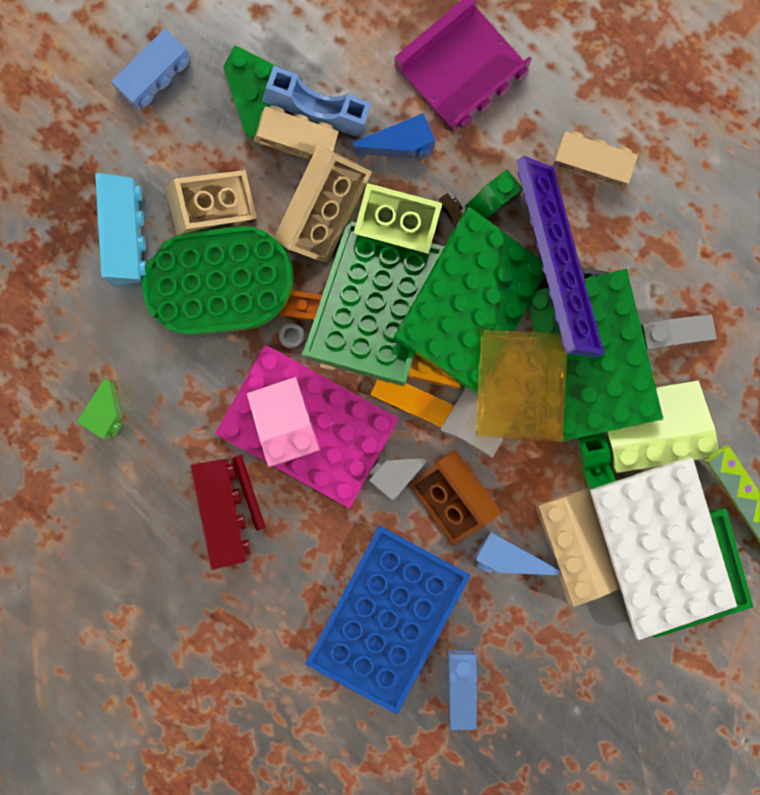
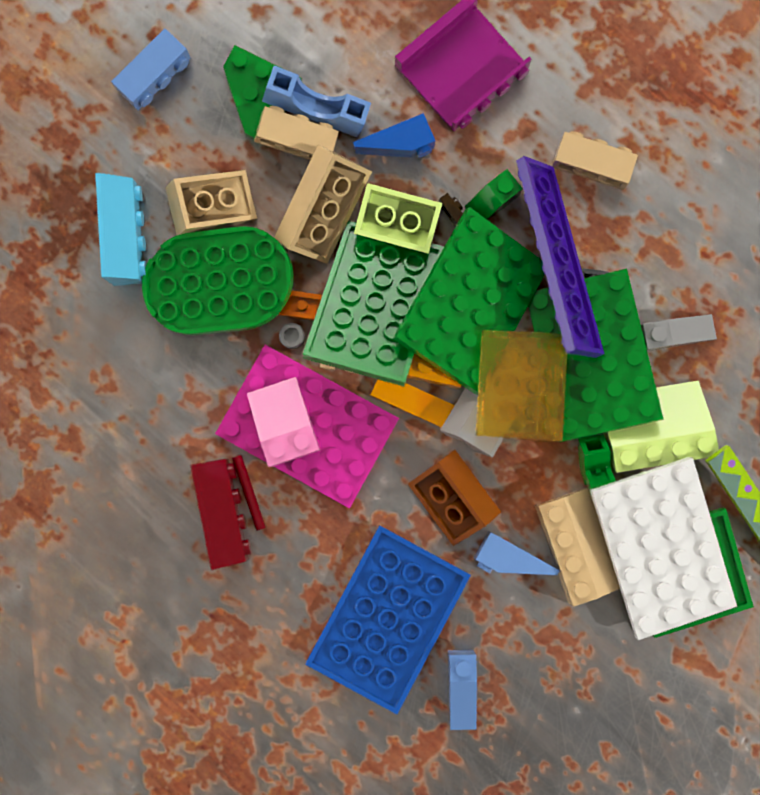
(103, 411): bright green slope -> none
(395, 475): light grey slope -> none

